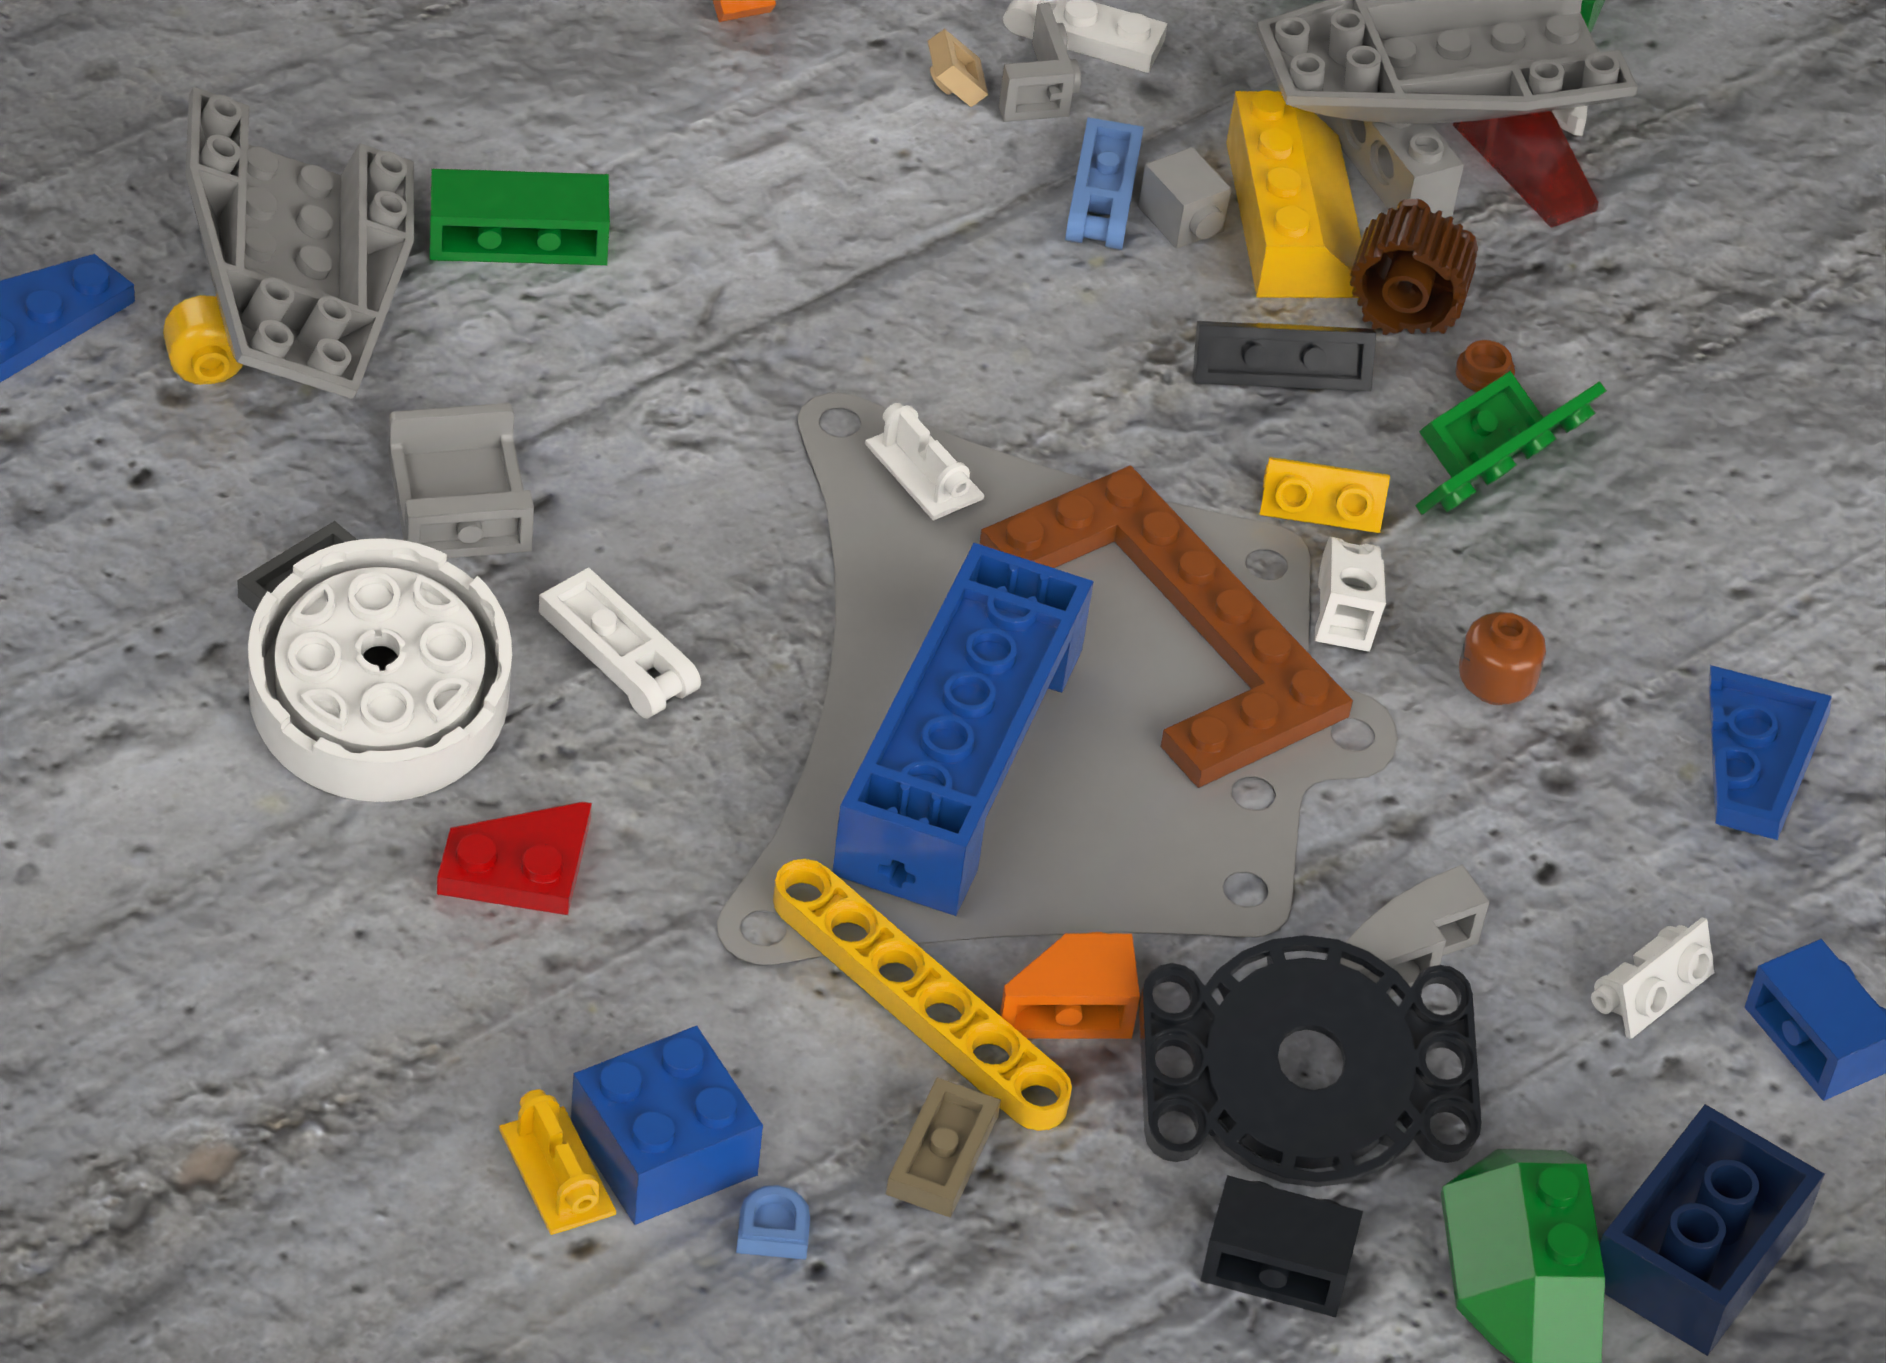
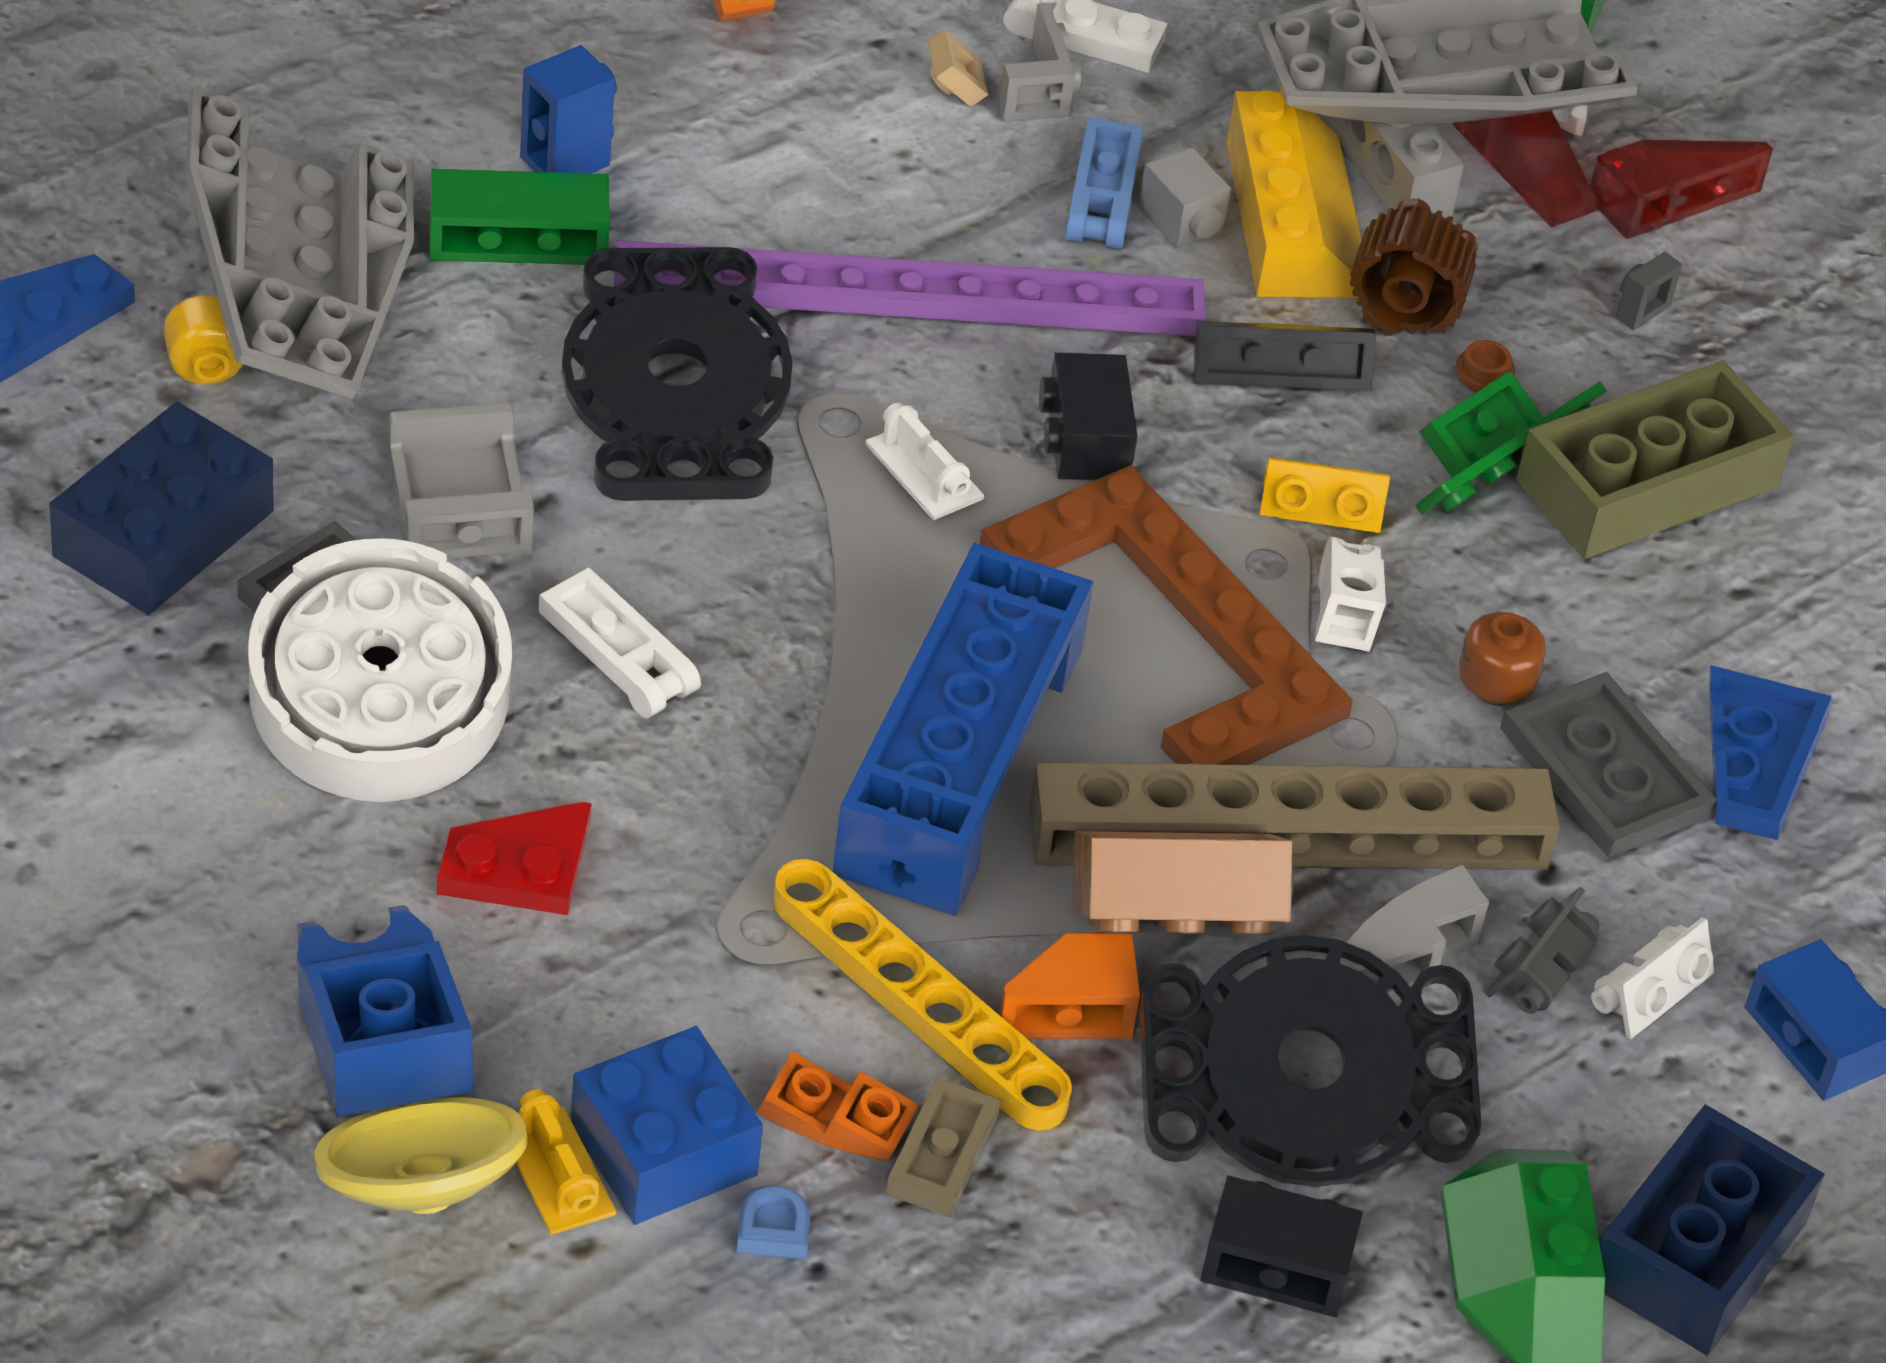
(162, 507): none -> dark blue brick
(384, 1016): none -> blue brick
(421, 1153): none -> light yellow dish
(567, 113): none -> blue brick
(660, 422): none -> black piece
(822, 1107): none -> orange slope
(963, 291): none -> medium lavender plate
(1090, 415): none -> black brick
(1182, 880): none -> piece
(1326, 811): none -> dark tan brick
(1528, 964): none -> dark grey hinge
(1608, 764): none -> dark grey plate
(1648, 290): none -> dark grey plate
(1653, 458): none -> olive brick
(1674, 179): none -> clear red slope

